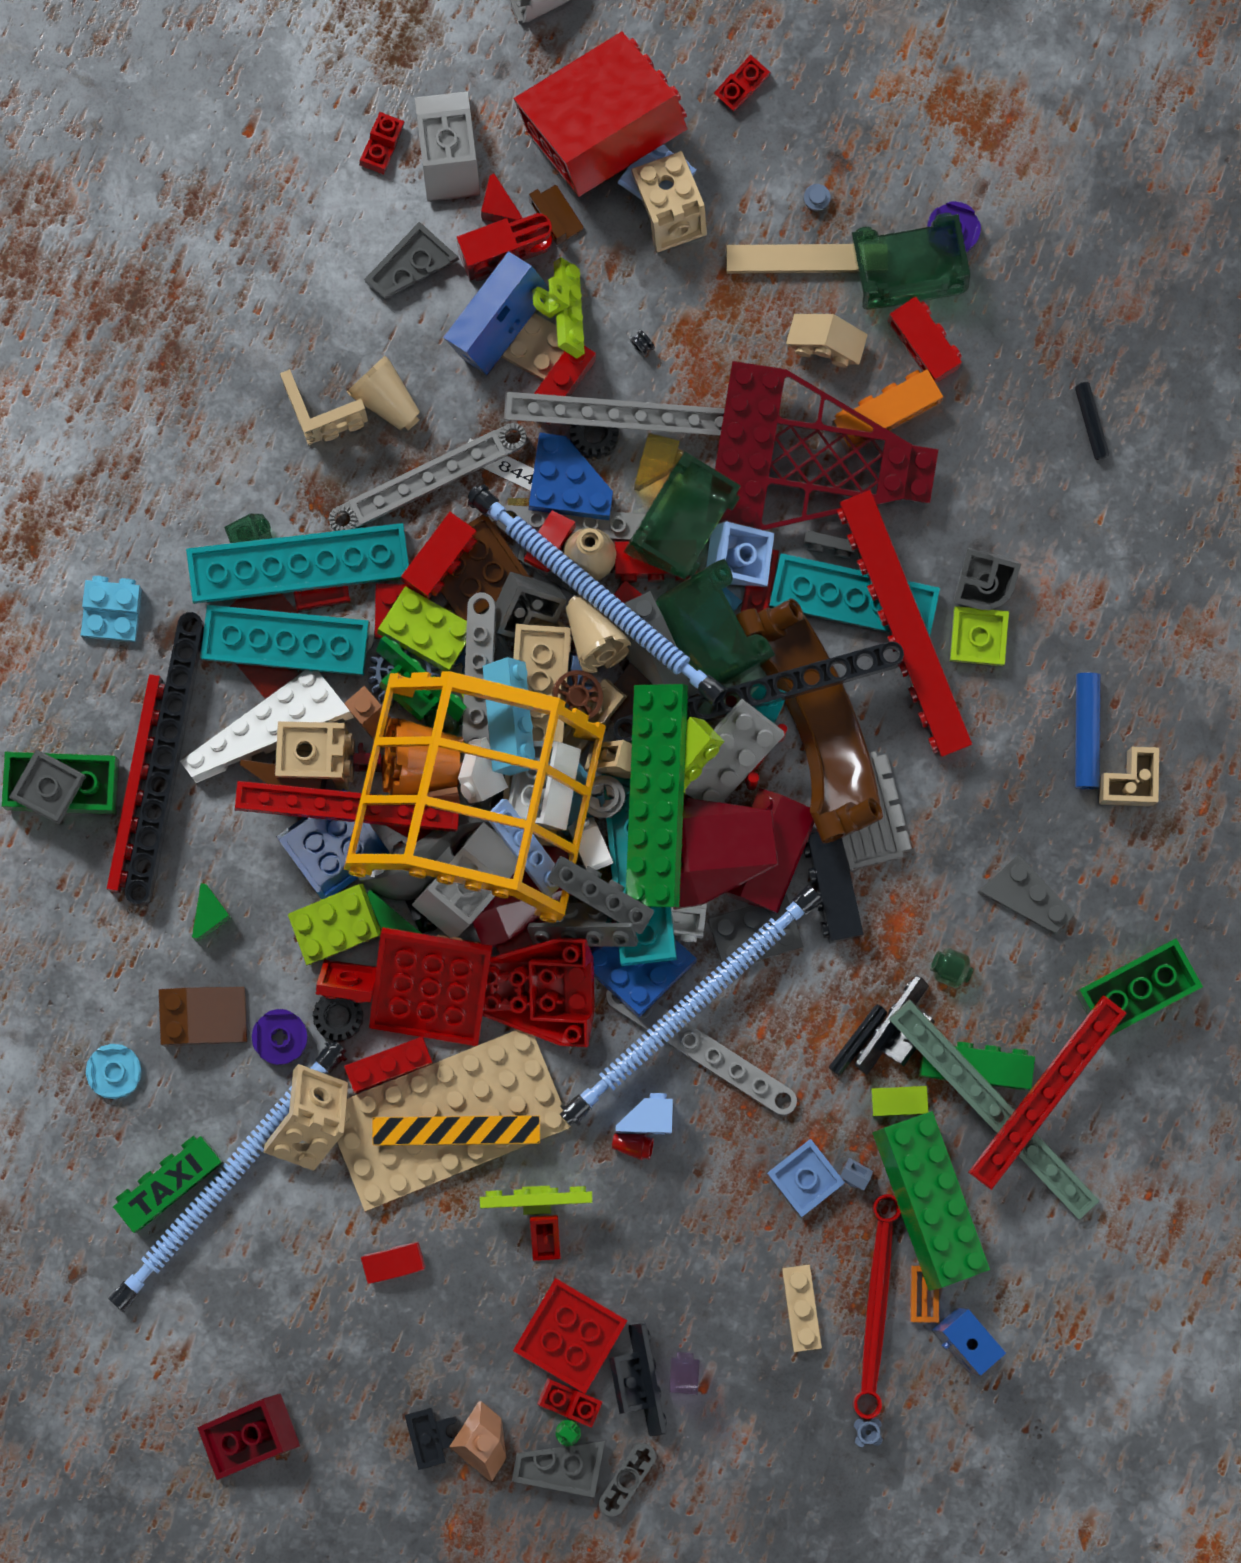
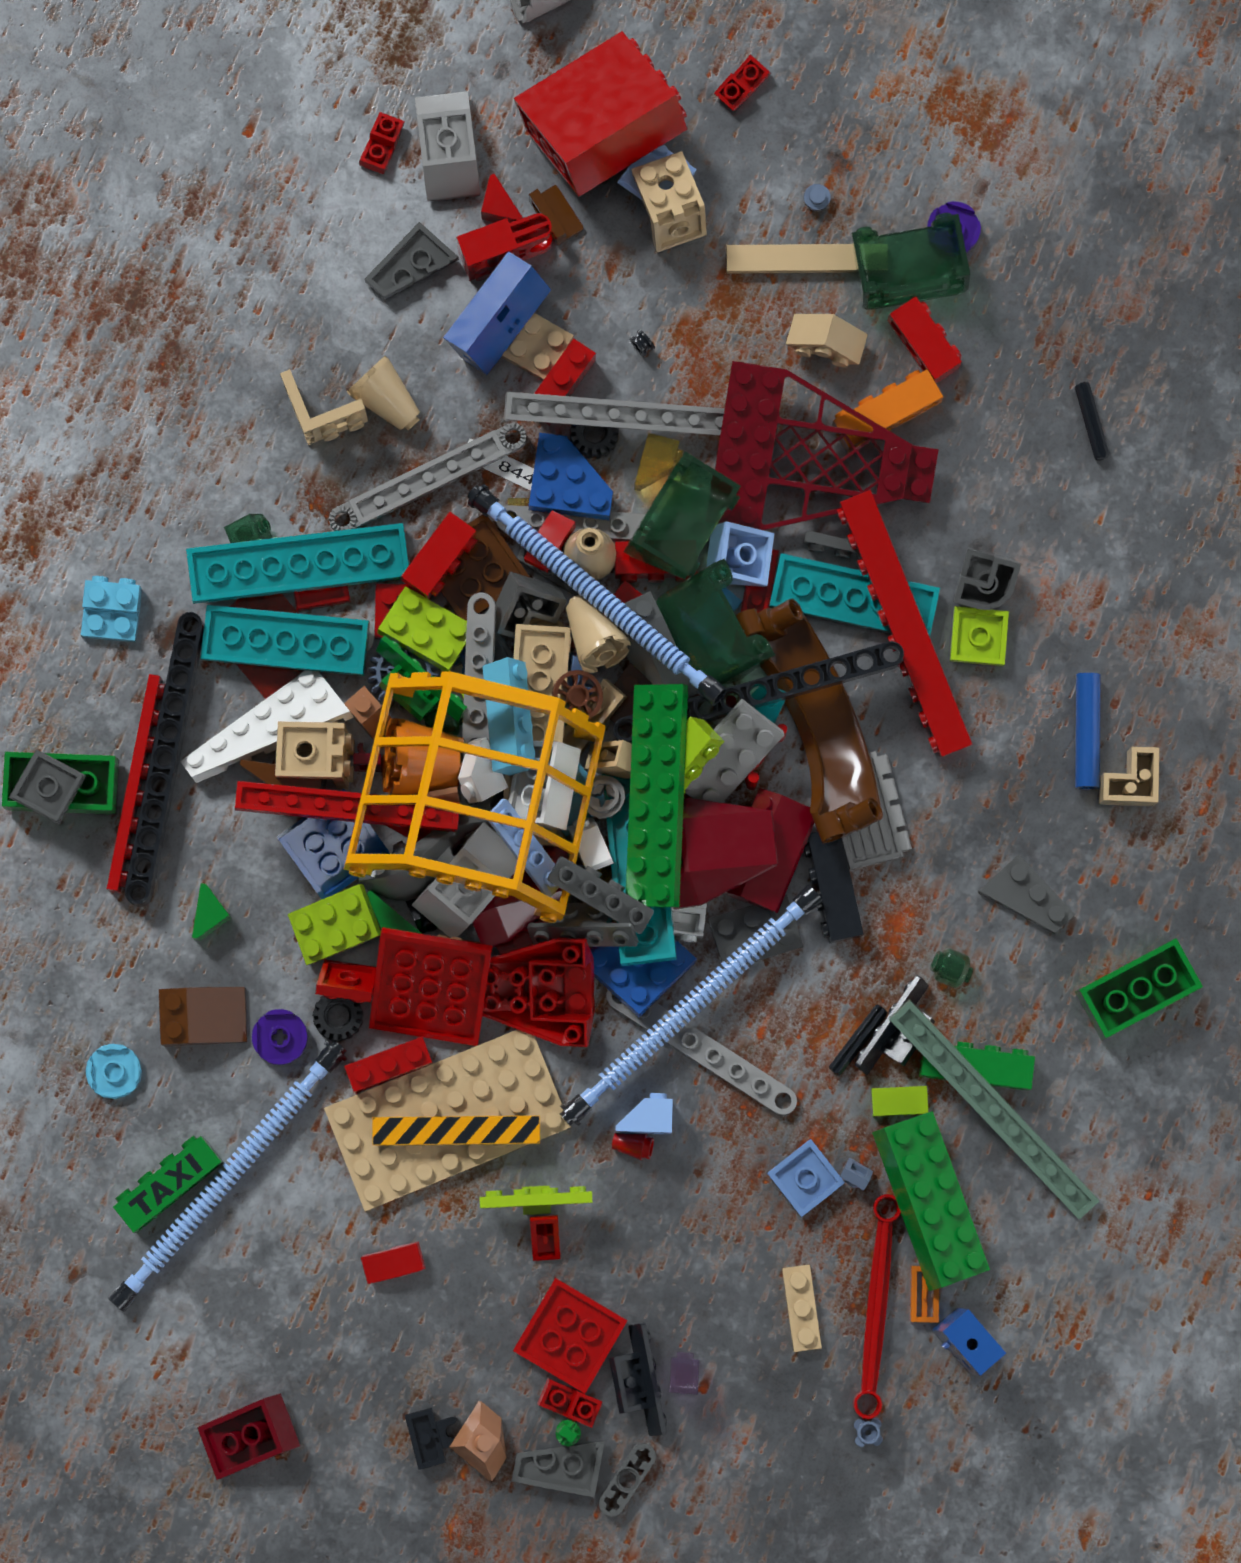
(310, 1119): tan bracket -> none
(566, 304): lime plate -> none
(1047, 1092): red tile -> none

